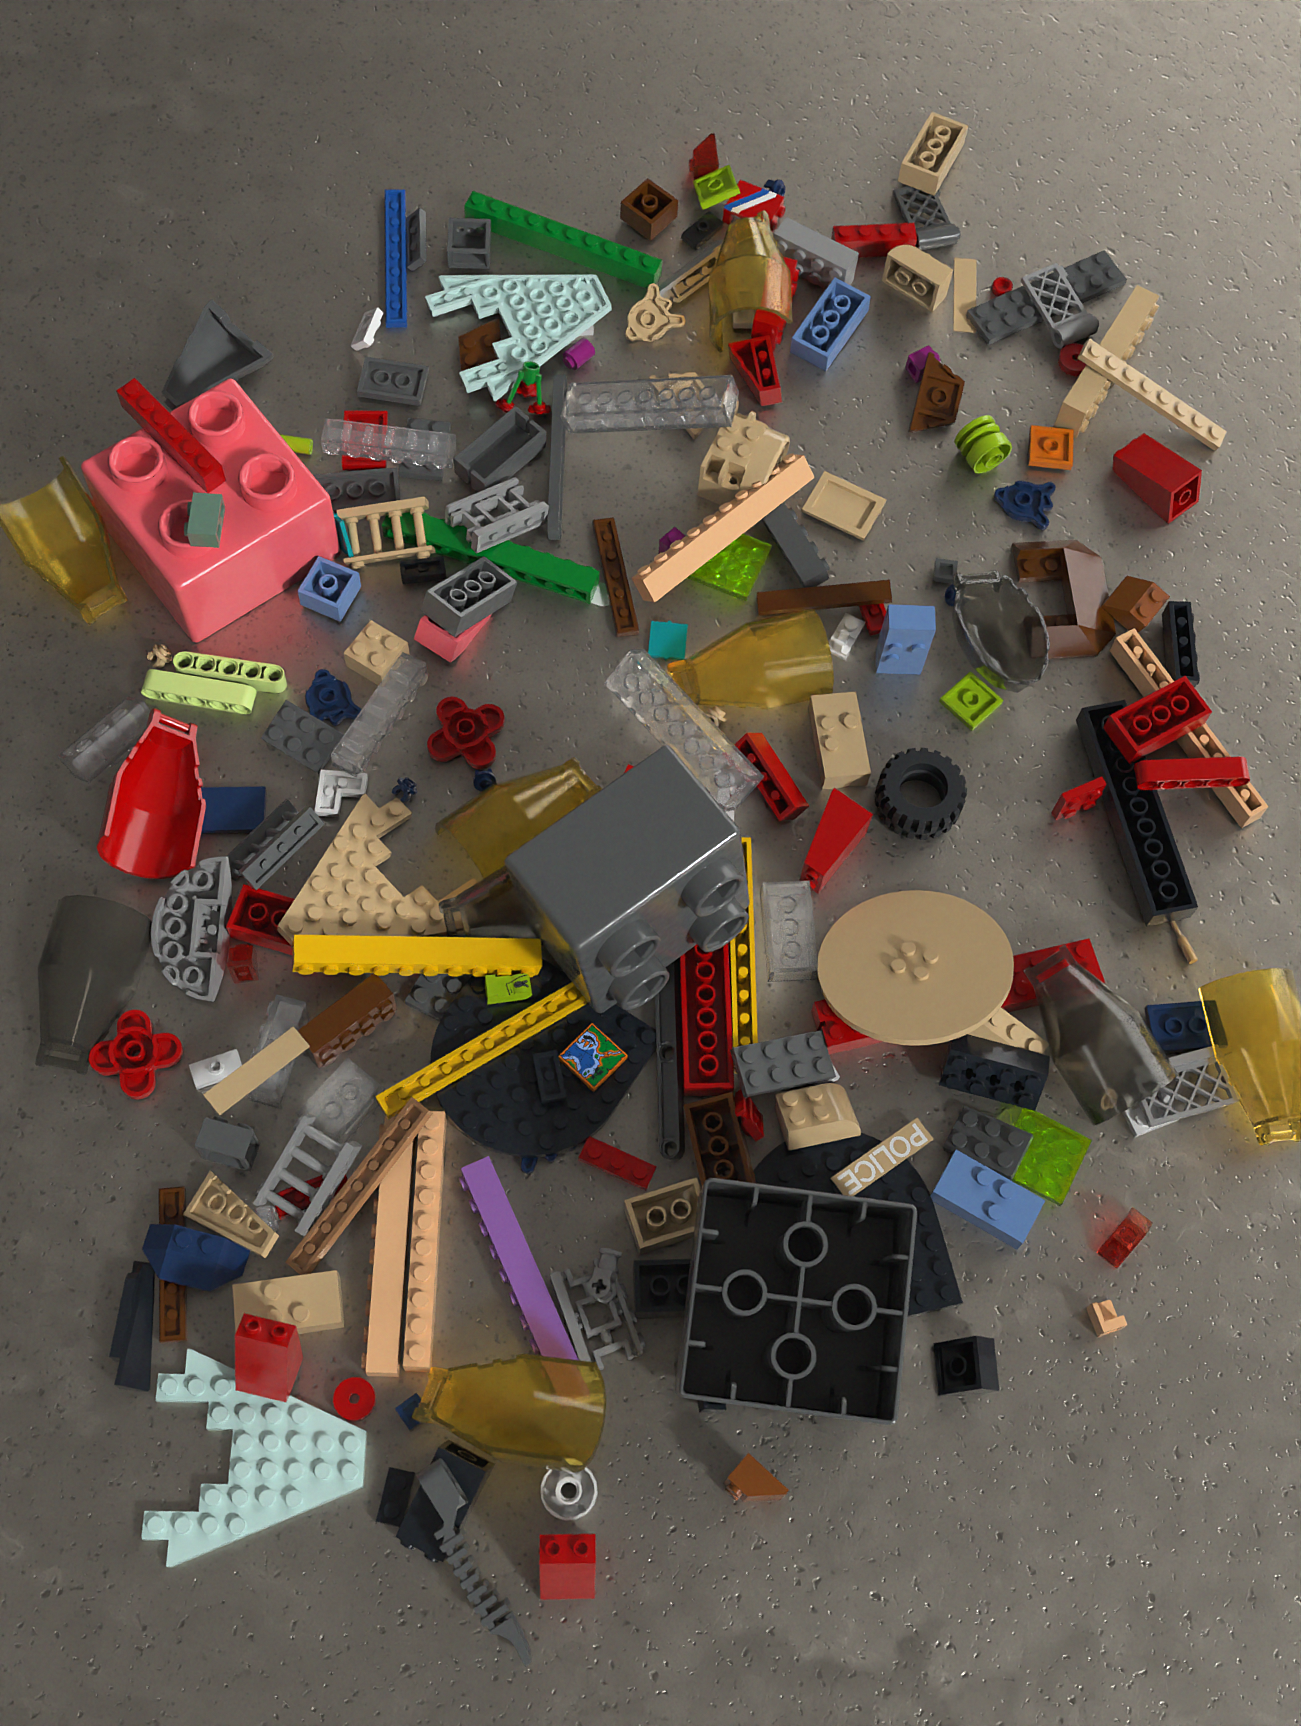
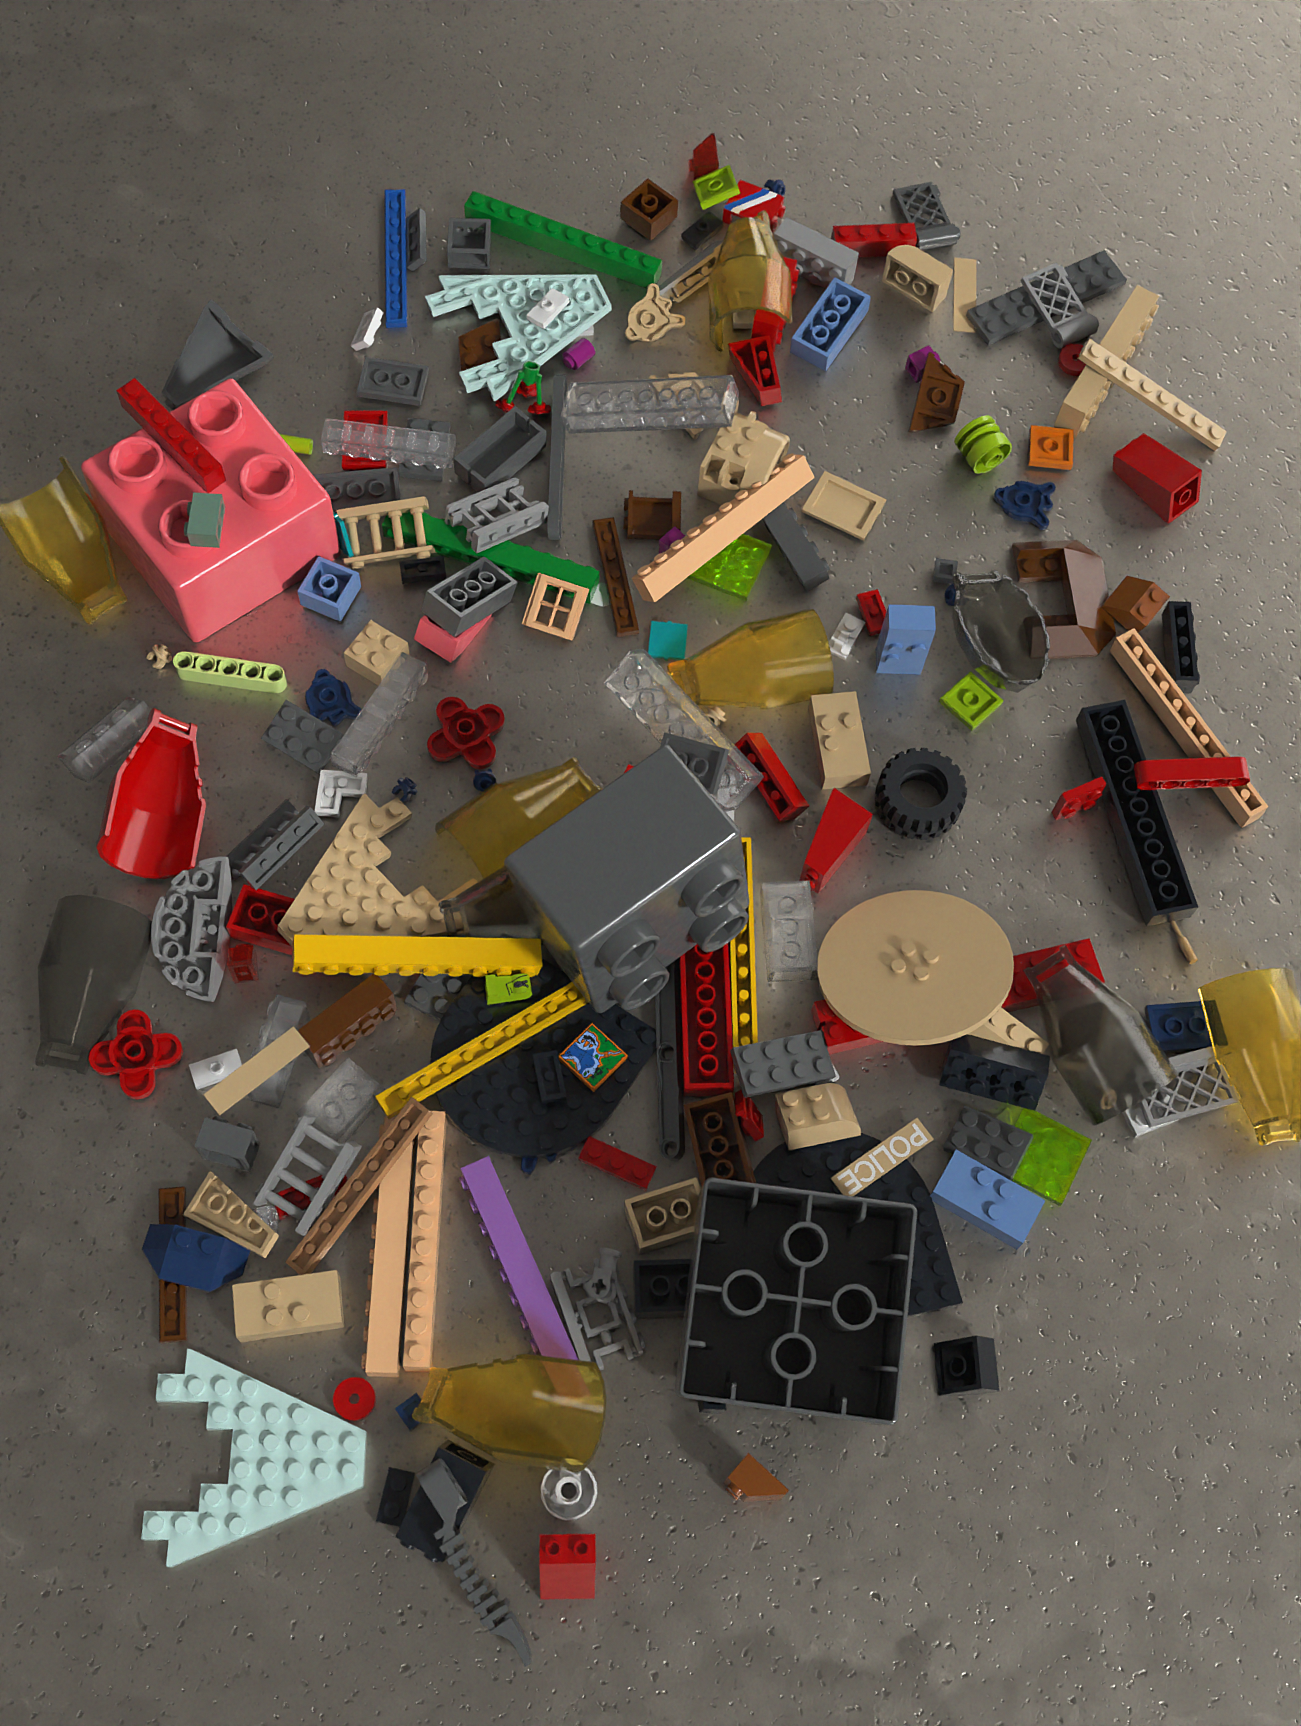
(134, 1329): black wedge -> none
(199, 691): yellowish green beam -> none
(233, 809): dark blue tile -> none
(266, 1357): red slope -> none
(536, 601): none -> light nougat piece
(547, 308): none -> white plate
(651, 517): none -> reddish brown panel
(702, 759): none -> dark grey plate
(824, 597): reddish brown tile -> none
(932, 153): tan brick -> none
(1001, 286): red tile -> none
(1105, 1318): light nougat panel -> none
(1125, 1237): clear red slope -> none
(1157, 719): red brick -> none

